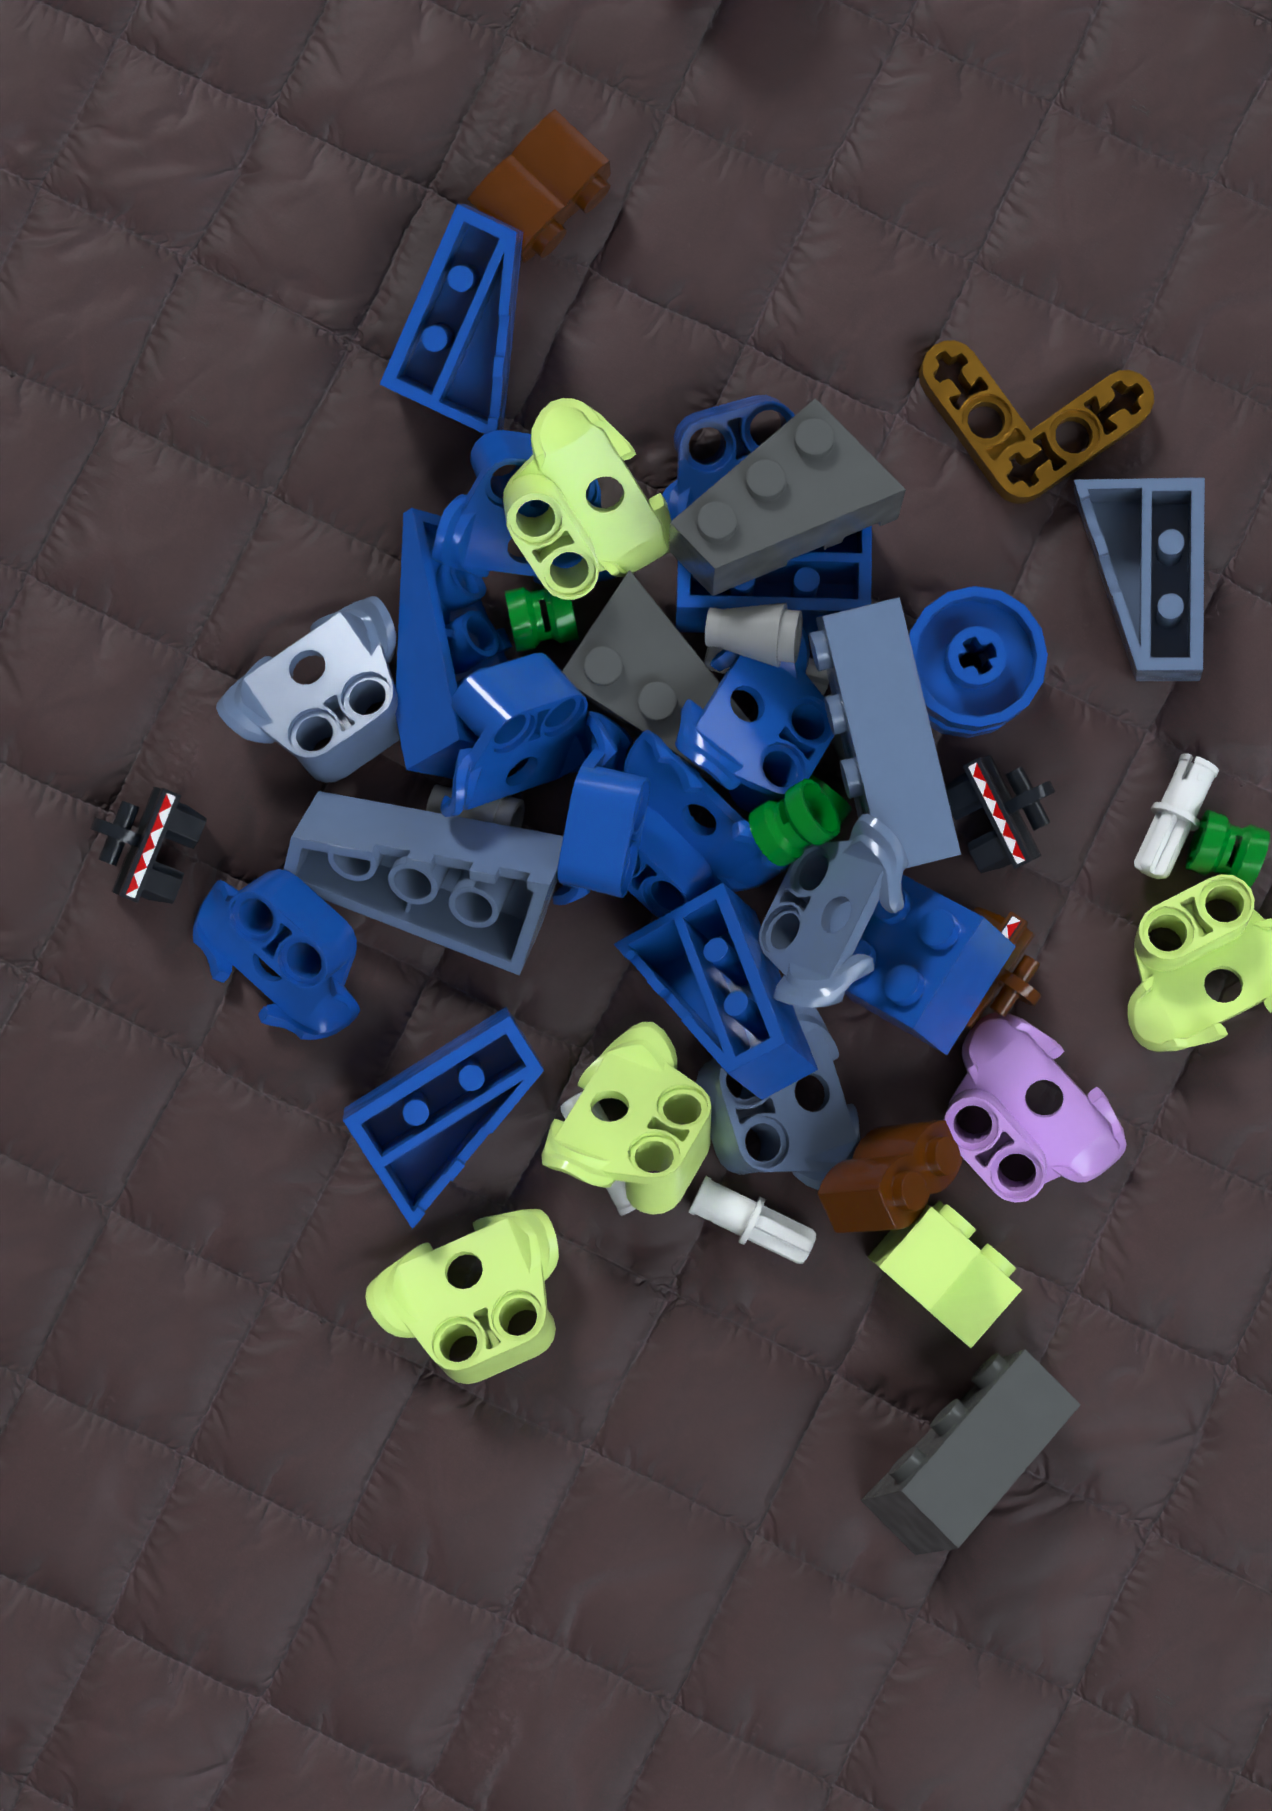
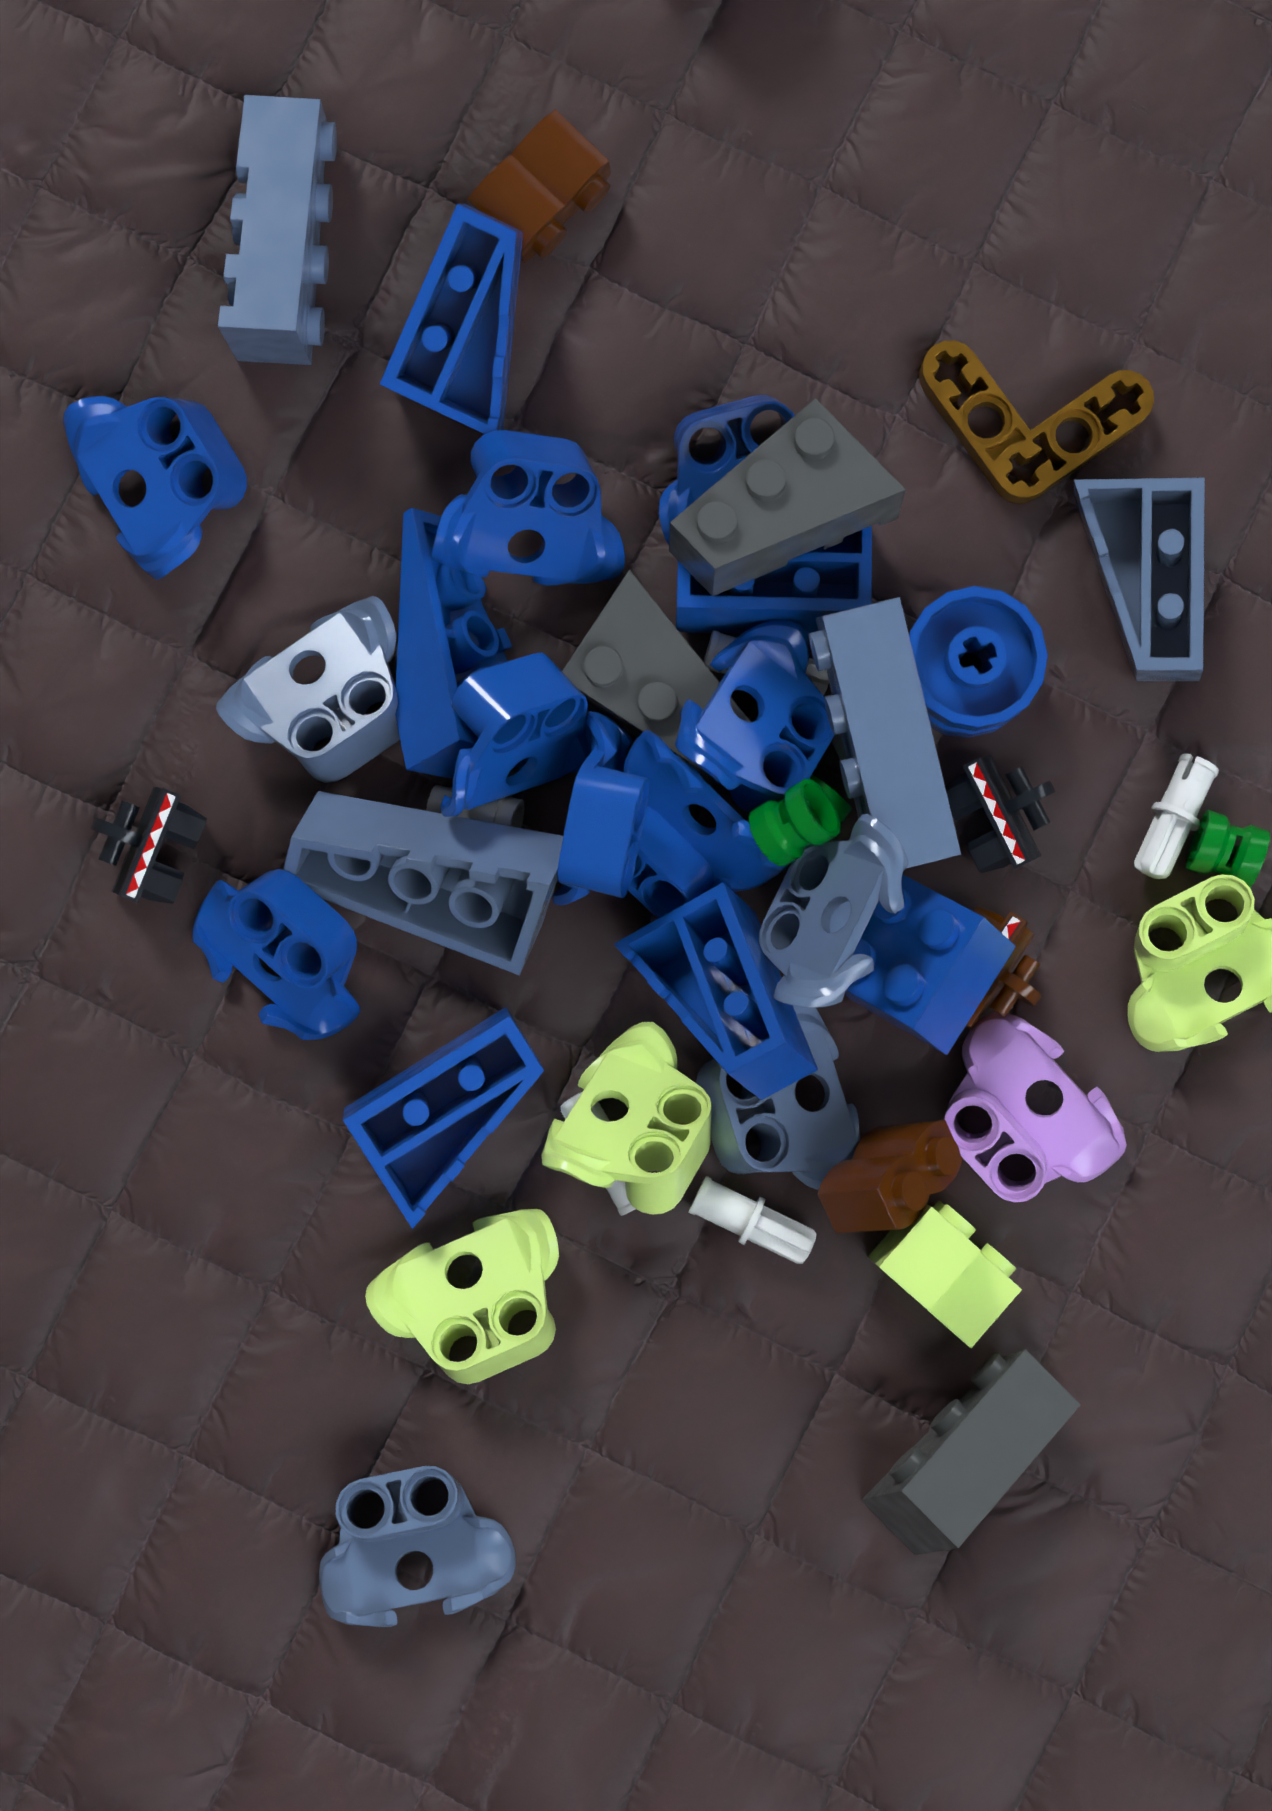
(116, 438): none -> blue piece
(279, 231): none -> sand blue wedge
(467, 1552): none -> sand blue piece
(528, 622): green wheel -> none
(569, 452): yellowish green piece -> none
(758, 632): light grey cone -> none

